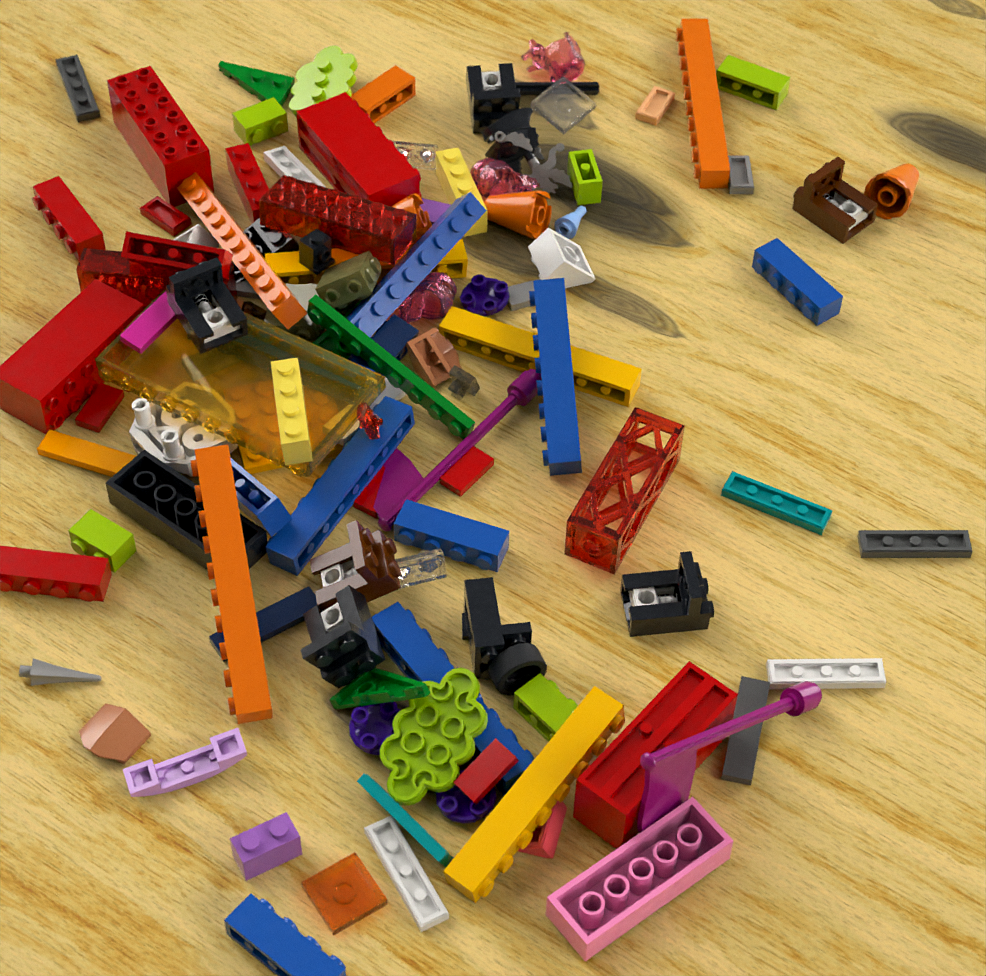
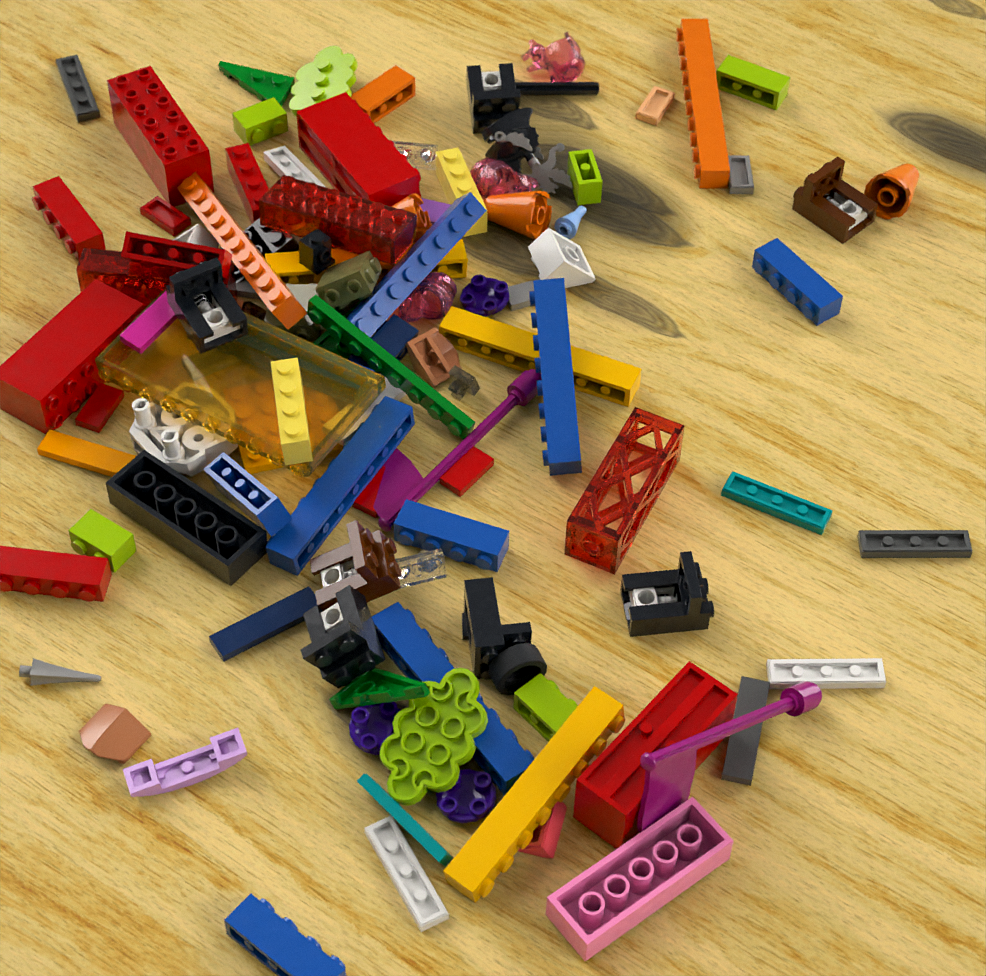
(233, 585): orange brick -> none
(266, 846): medium lavender brick -> none
(344, 893): clear orange tile -> none
(369, 420): clear red piece -> none
(486, 771): red tile -> none
(563, 105): clear tile -> none

